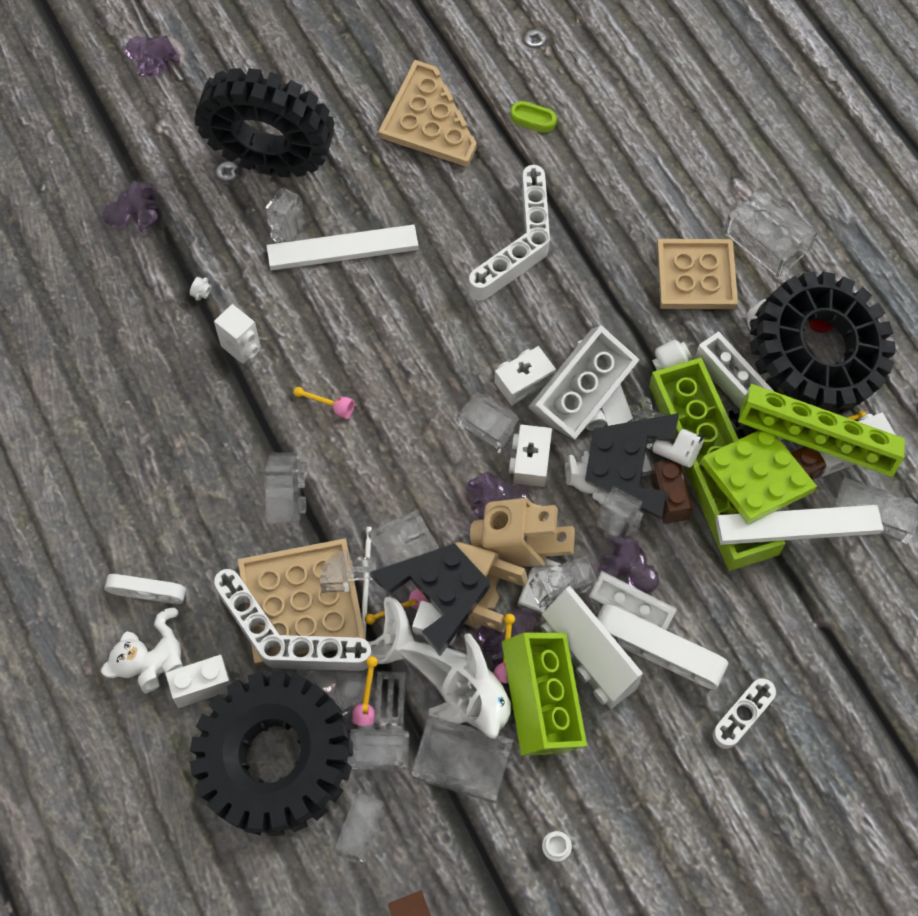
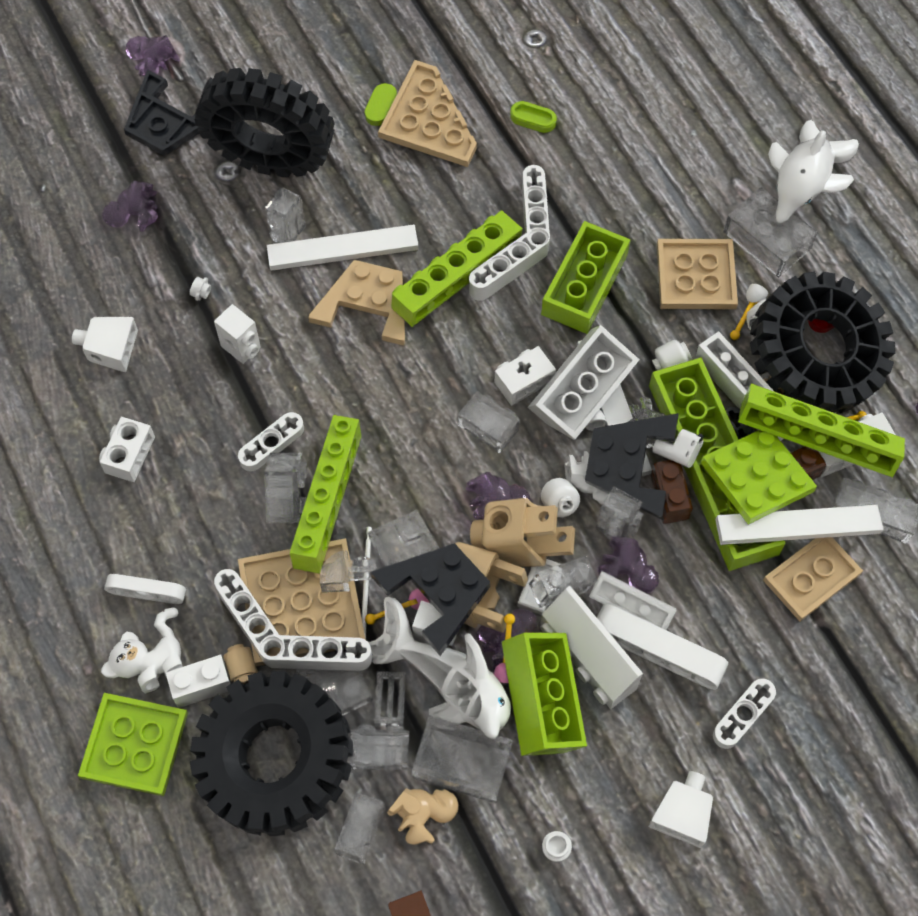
(108, 341): none -> white torso
(132, 450): none -> white brick
(133, 744): none -> lime plate
(156, 122): none -> black wing
(239, 663): none -> tan brick
(290, 436): none -> white beam
(325, 494): none -> lime brick
(342, 406): hinge -> none
(364, 289): none -> tan wing
(364, 713): hinge -> none
(380, 104): none -> lime tile
(418, 806): none -> tan animal
(452, 279): none -> lime brick
(532, 469): white brick -> none
(562, 495): none -> white head
(585, 277): none -> lime brick
(685, 811): none -> white torso
(754, 294): none -> hinge
(809, 169): none -> white animal
(812, 576): none -> tan plate

